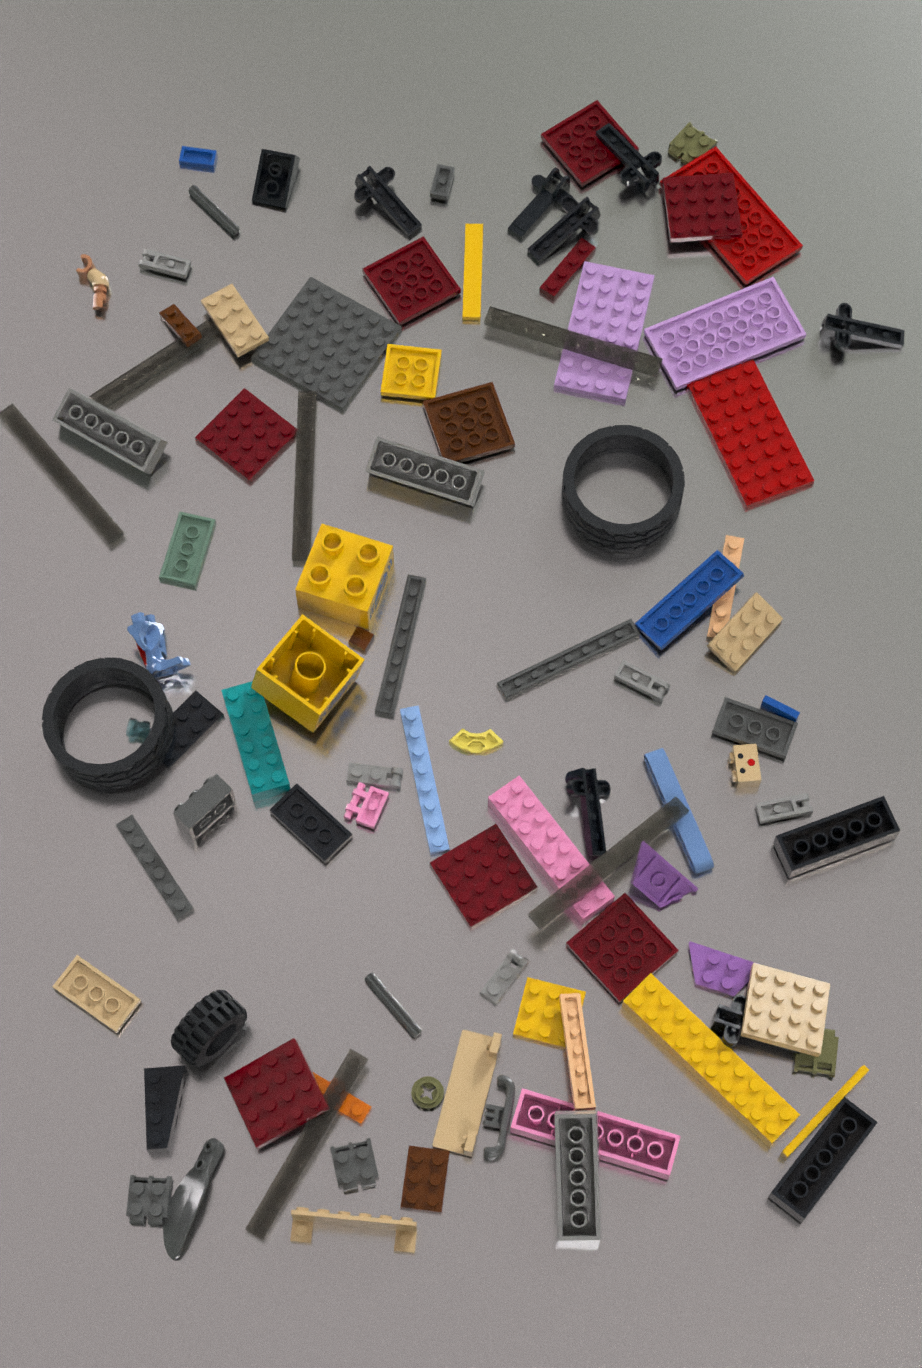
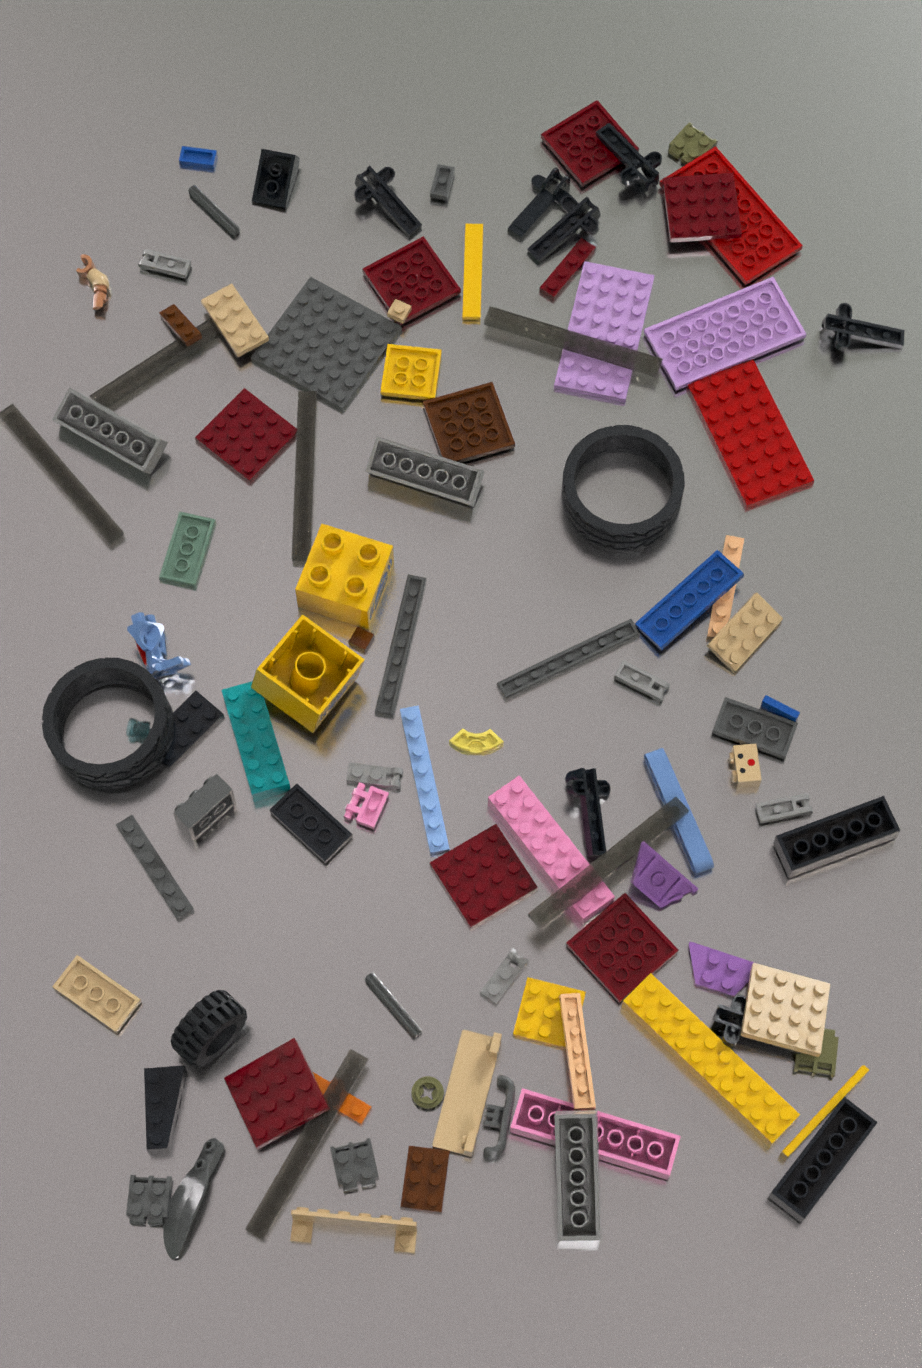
(399, 311): none -> tan plate

